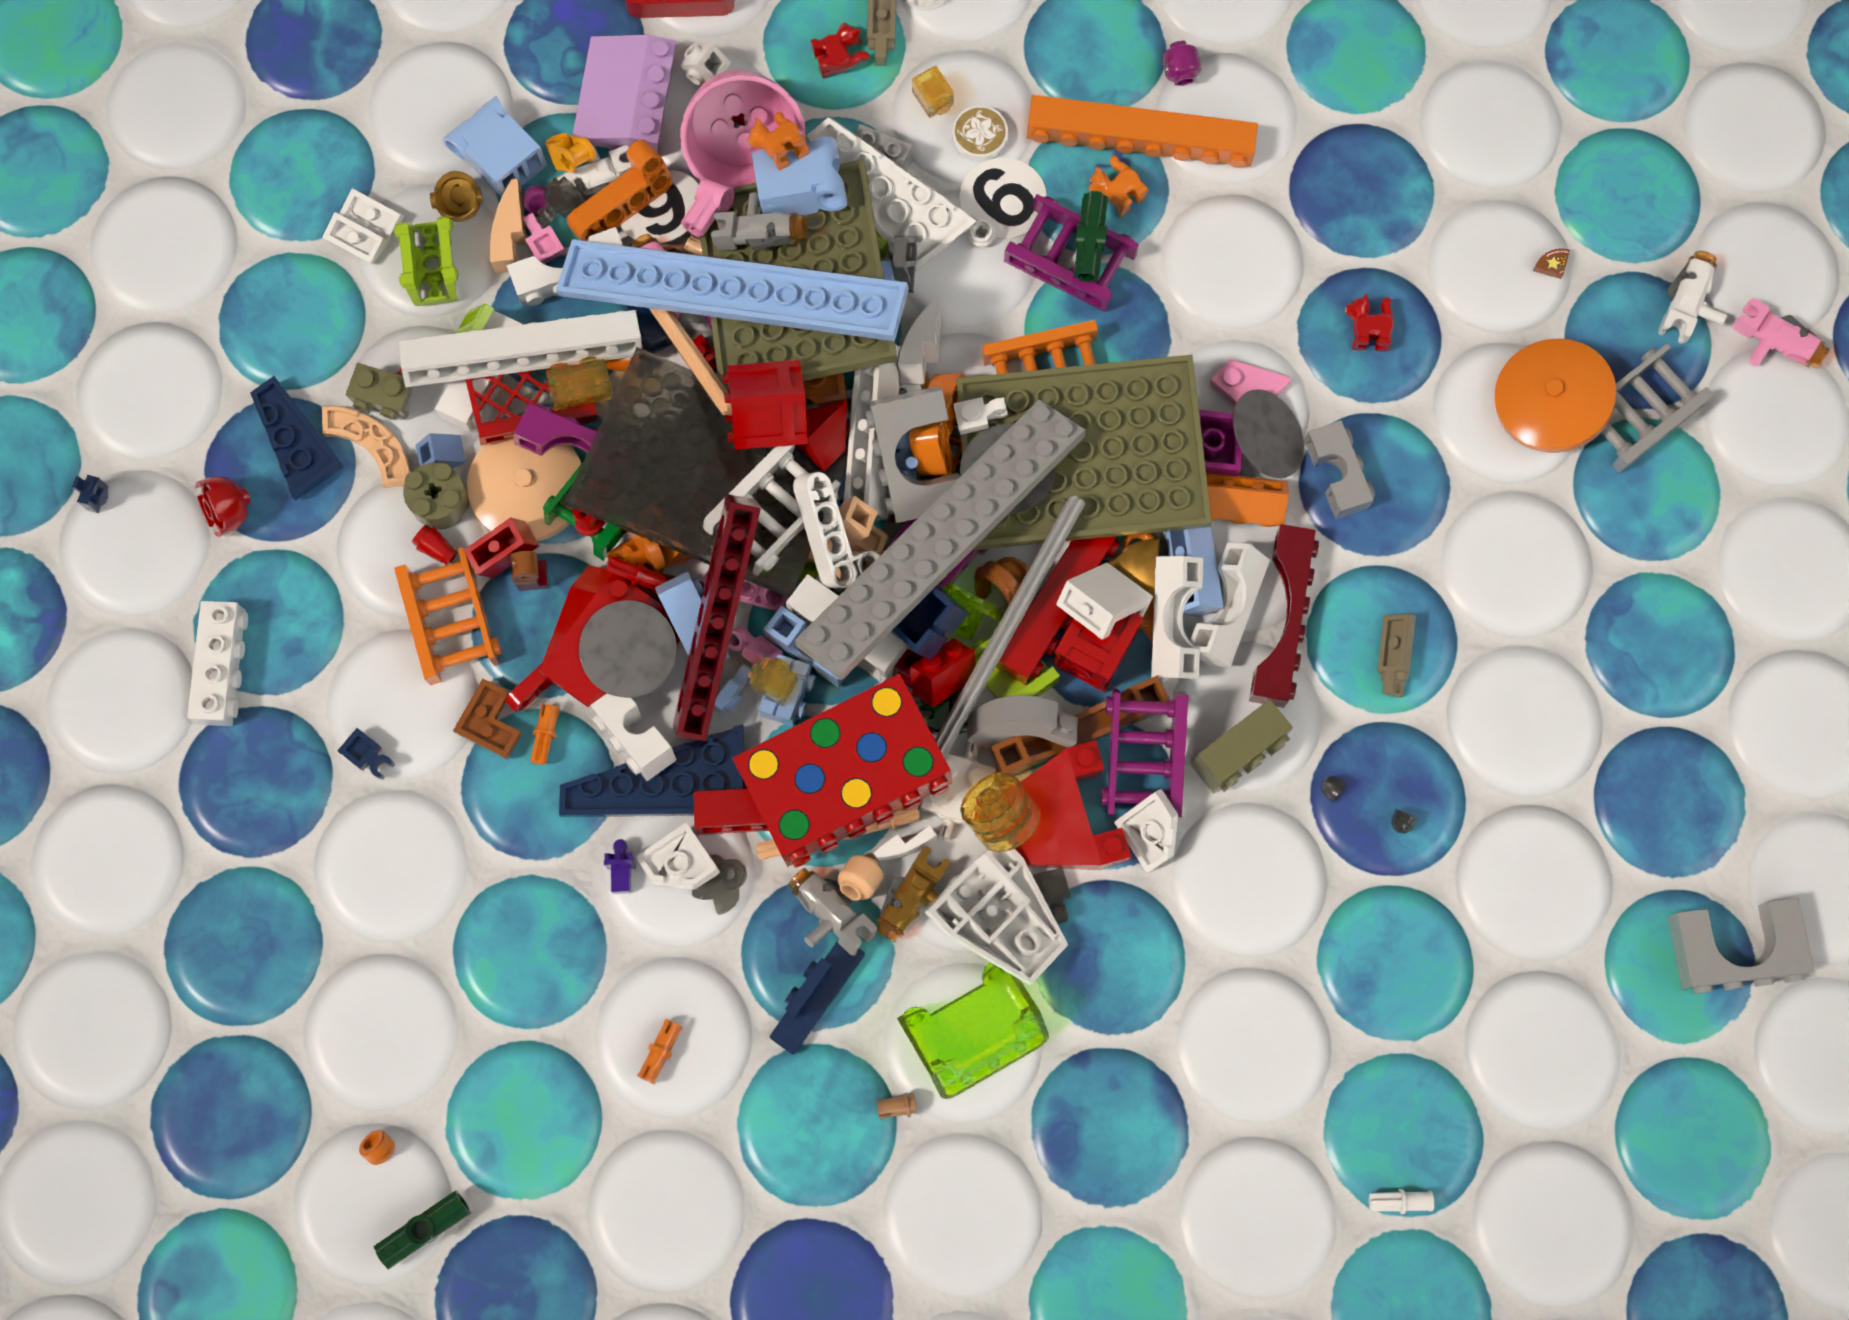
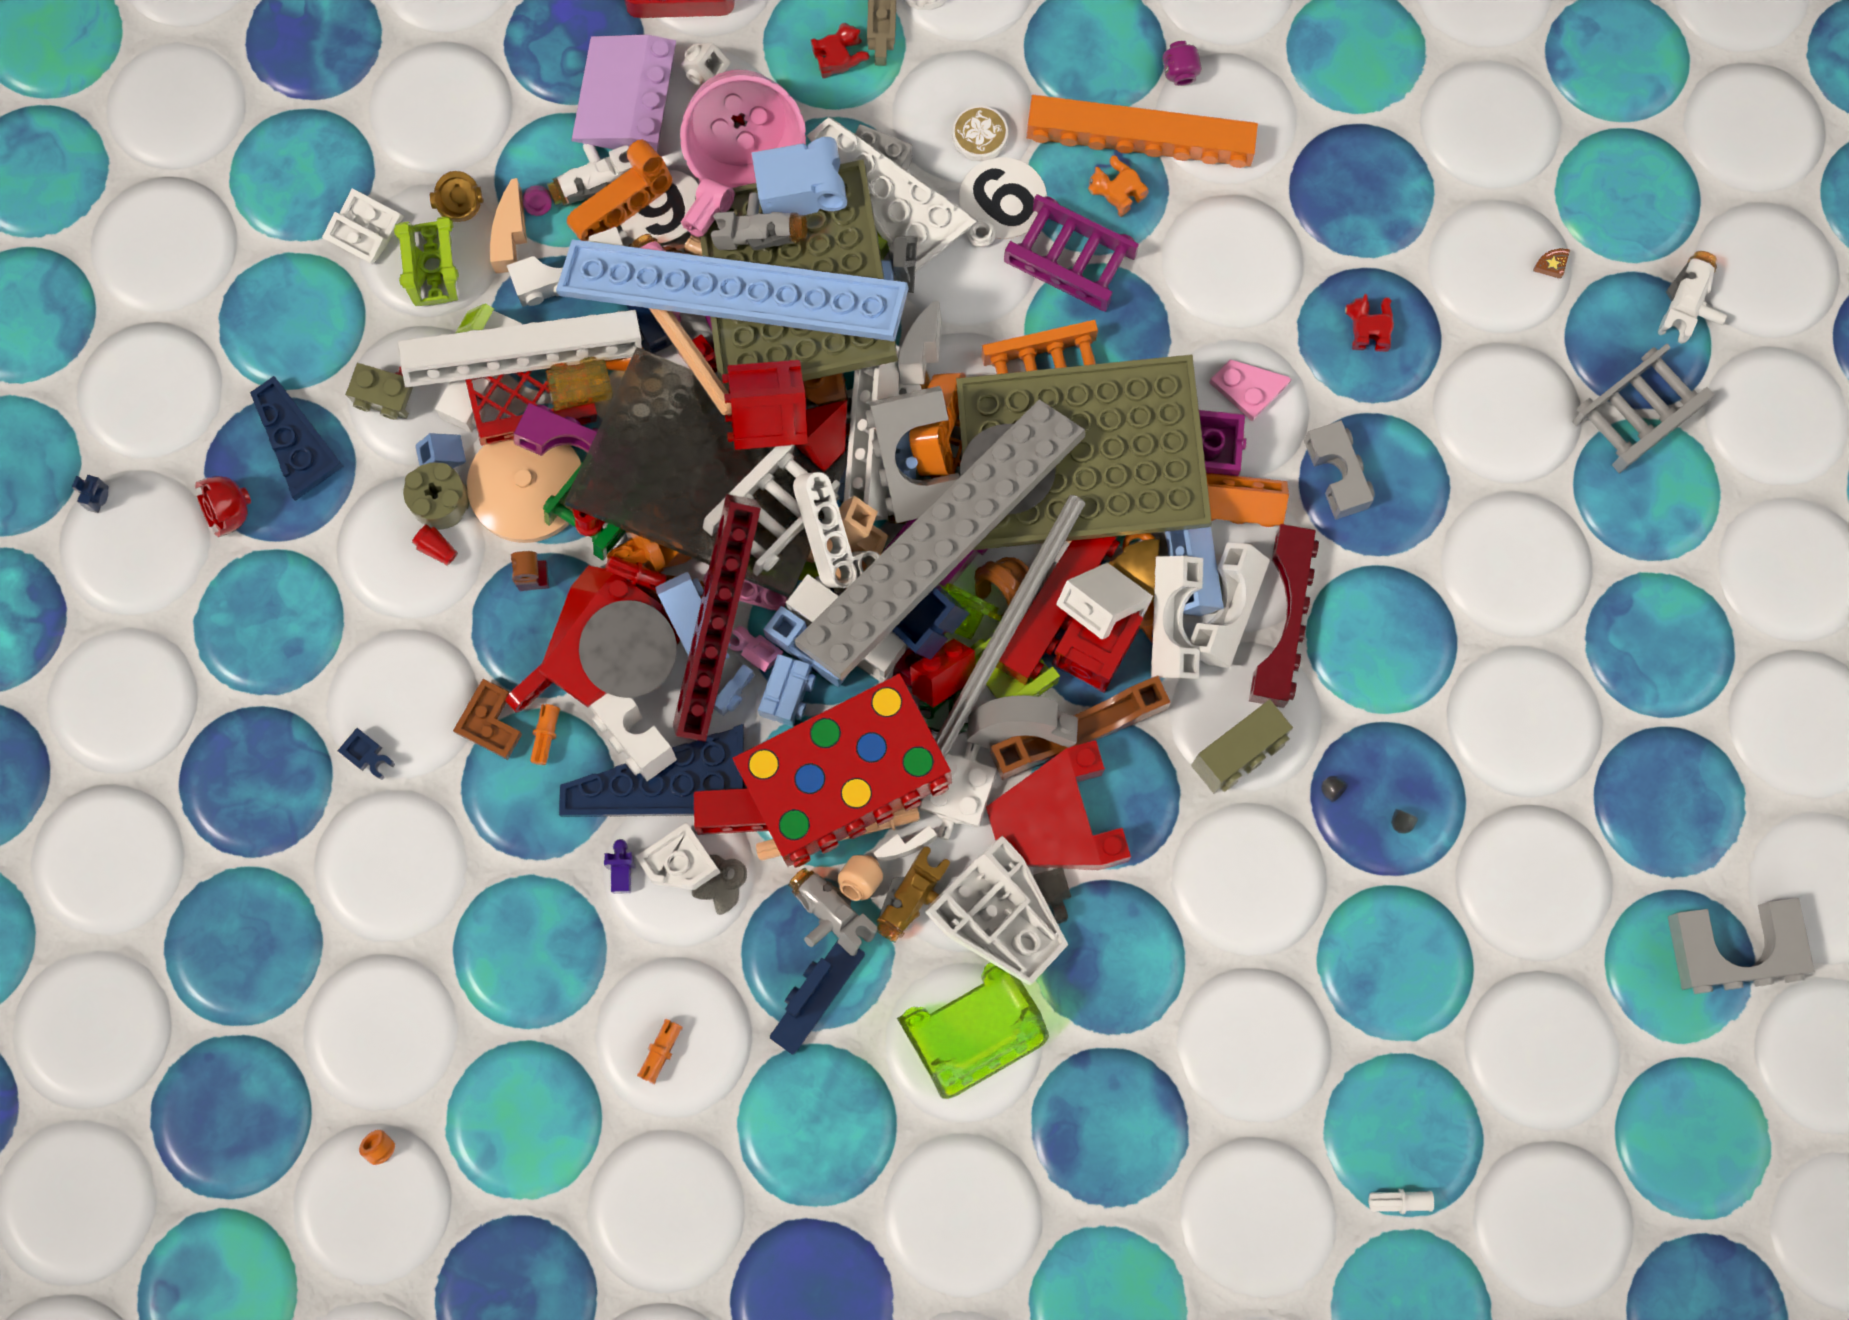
(217, 663): white brick -> none
(372, 436): light nougat tile -> none
(405, 1239): dark green piece -> none
(425, 637): orange fence -> none
(493, 551): red brick -> none
(496, 147): light blue piece -> none
(542, 242): bright pink plate -> none
(560, 199): clear smoke plate -> none
(569, 151): light orange piece -> none
(773, 679): clear yellow brick -> none
(779, 141): orange animal -> none
(896, 1106): medium nougat pin -> none
(933, 92): clear yellow brick -> none
(974, 415): white plate -> none
(1000, 812): clear yellow wheel -> none
(1090, 236): dark green piece -> none
(1151, 830): white plate -> none
(1173, 738): magenta fence -> none
(1268, 433): flat silver sticker -> none
(1396, 652): dark tan hinge -> none
(1555, 395): orange dish -> none
(1782, 333): bright pink piece -> none

